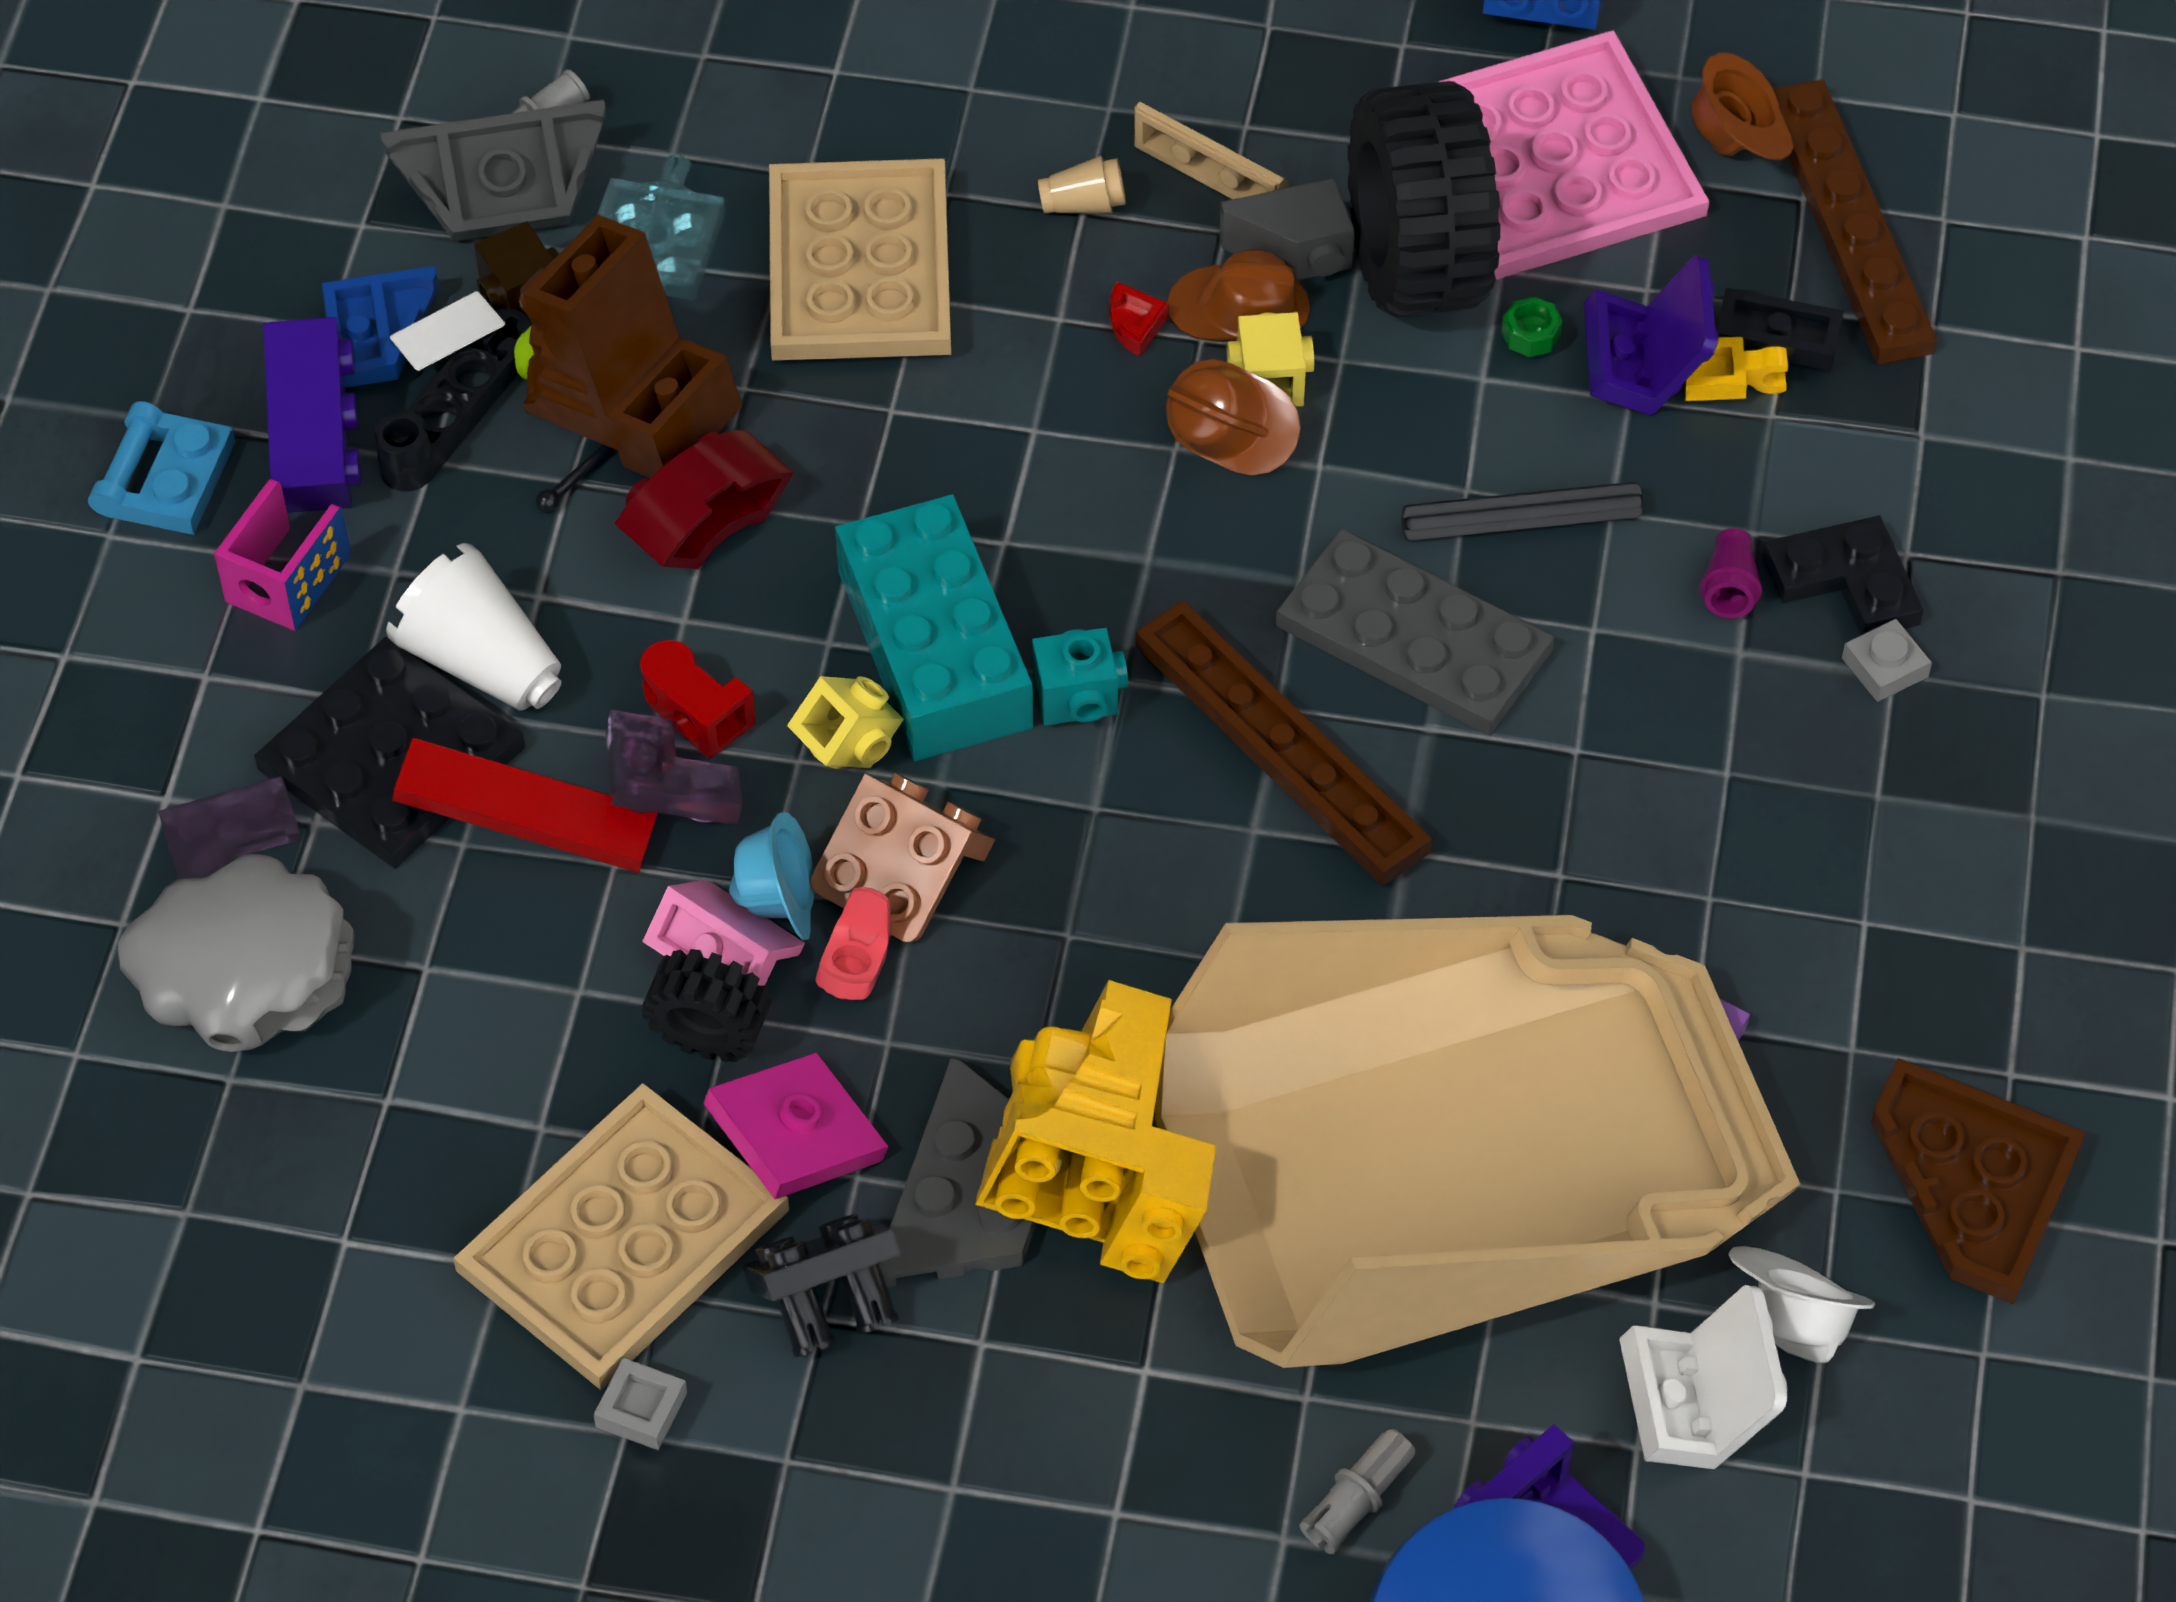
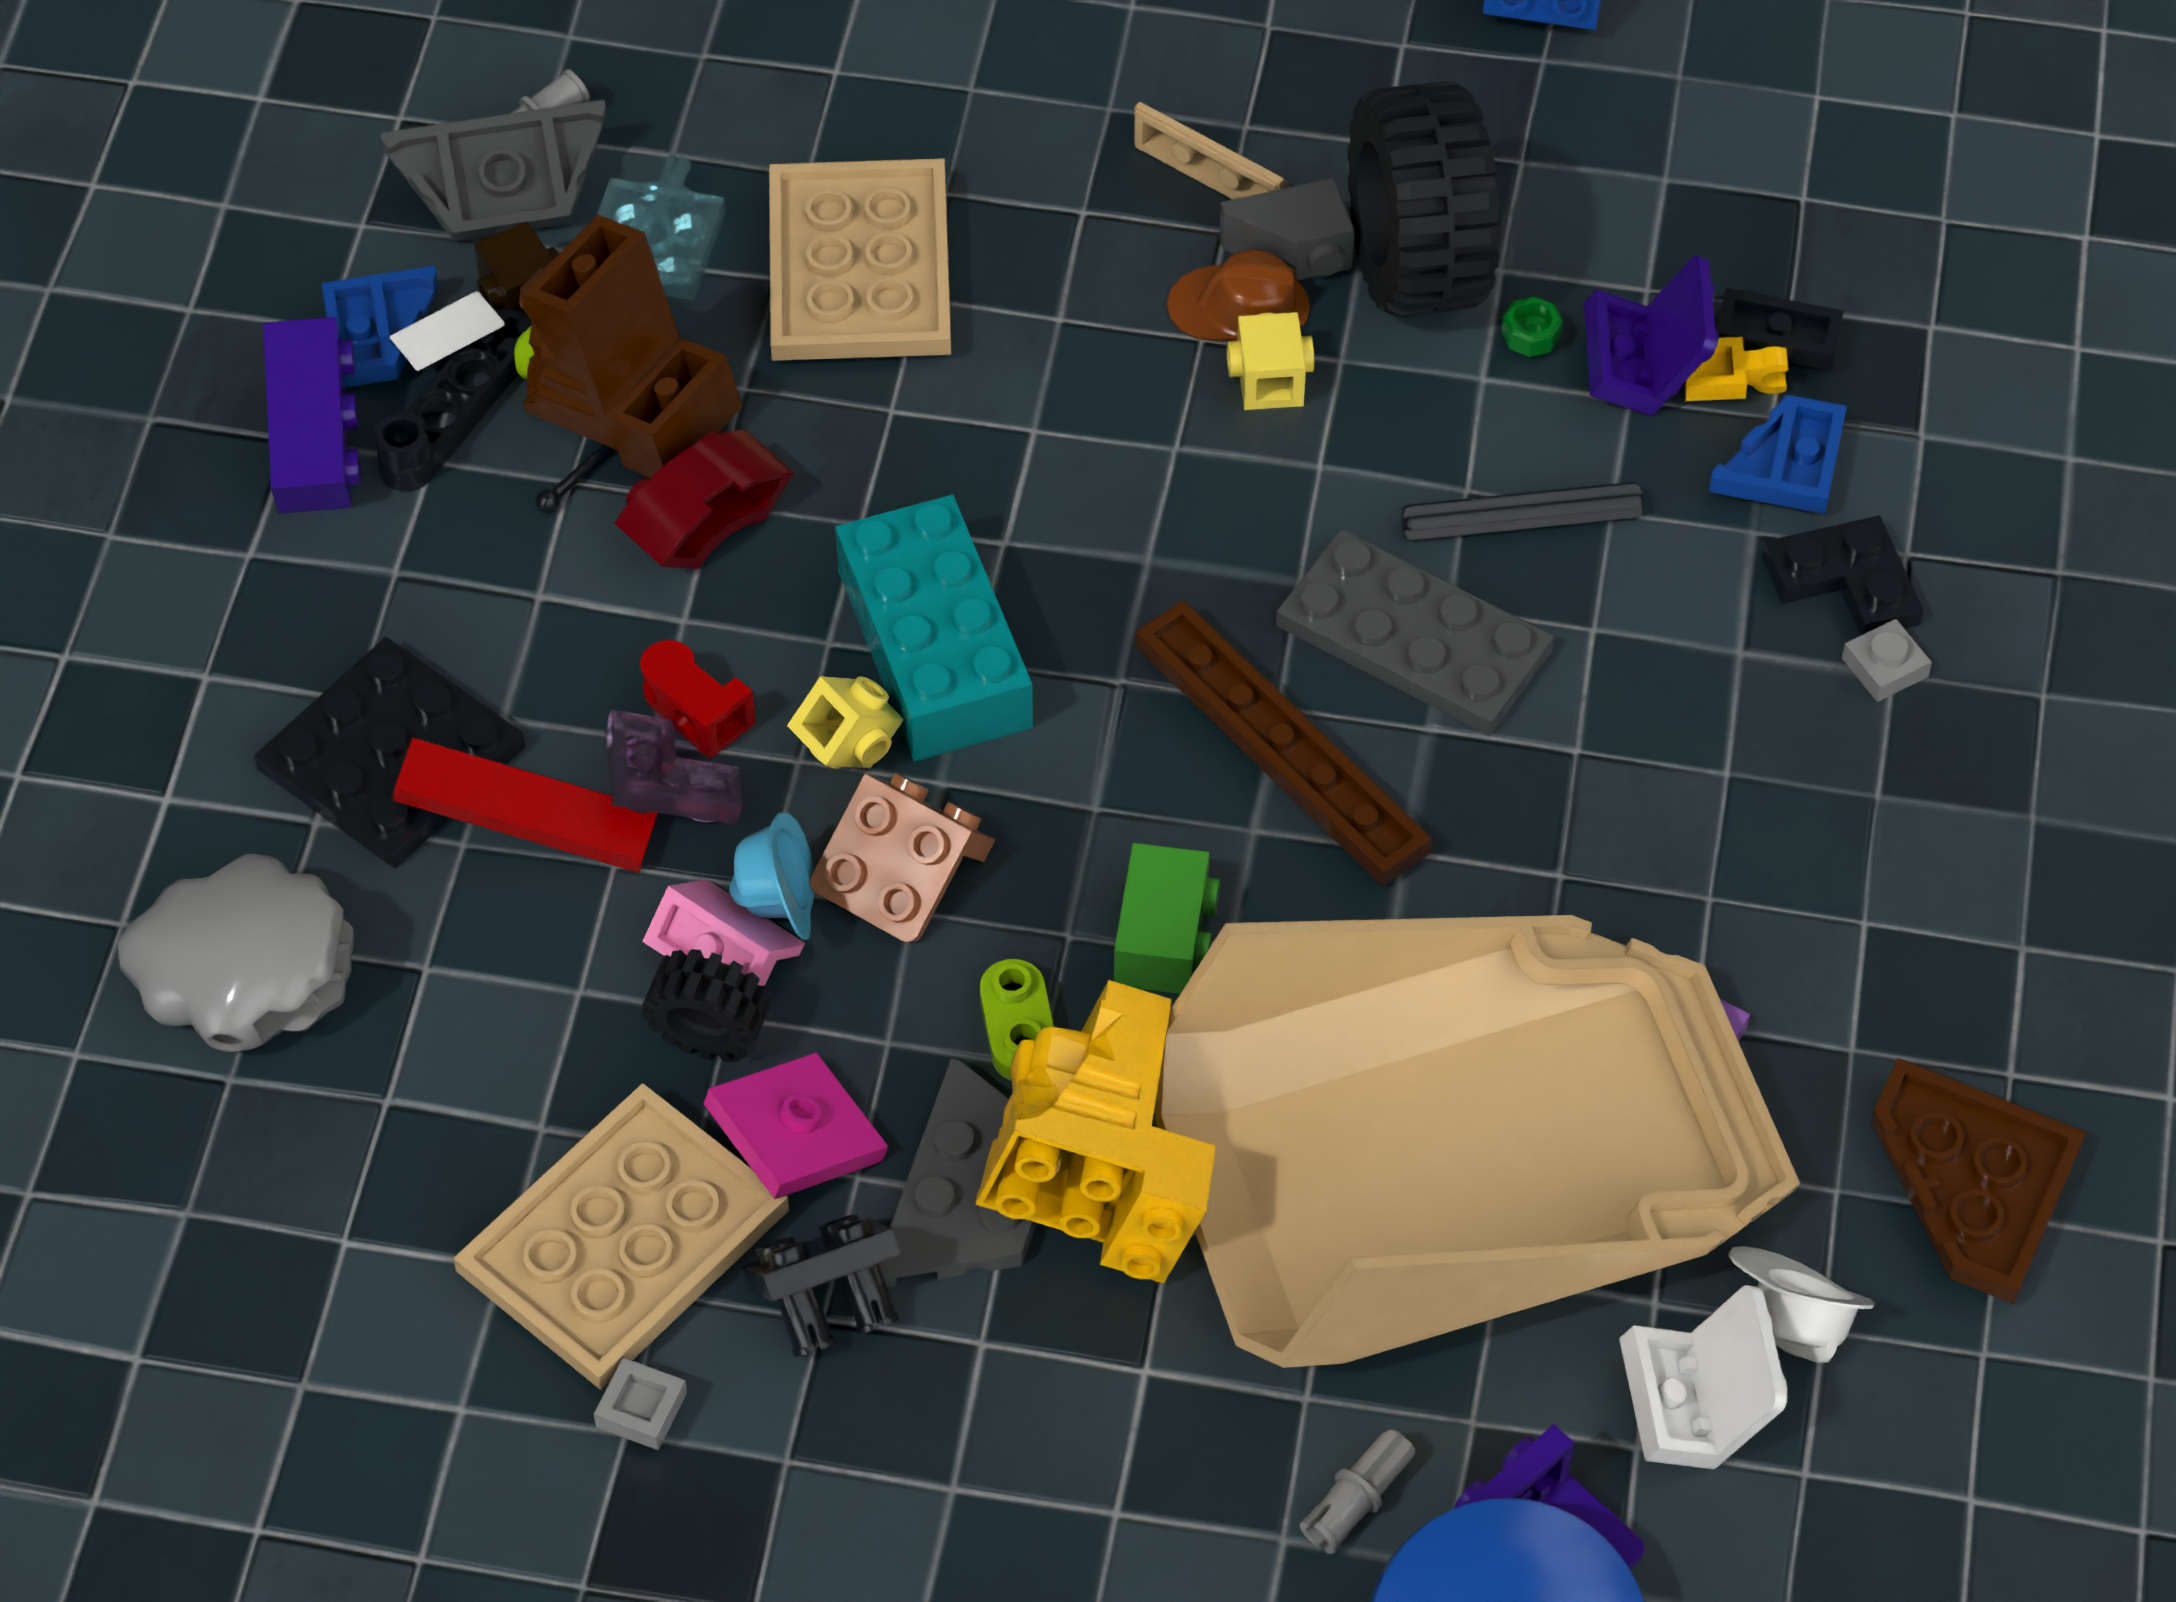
(180, 477): dark azure plate -> none
(228, 825): clear purple plate -> none
(304, 577): dark pink piece -> none
(476, 631): white cone -> none
(856, 946): coral hair -> none
(1012, 1013): none -> lime plate
(1077, 676): teal brick -> none
(1085, 188): tan cone -> none
(1136, 317): red tile -> none
(1163, 917): none -> bright green brick
(1233, 417): dark orange piece -> none
(1578, 154): bright pink plate -> none
(1731, 578): magenta cone -> none
(1739, 110): dark orange piece -> none
(1787, 457): none -> blue wing
(1853, 226): reddish brown plate -> none

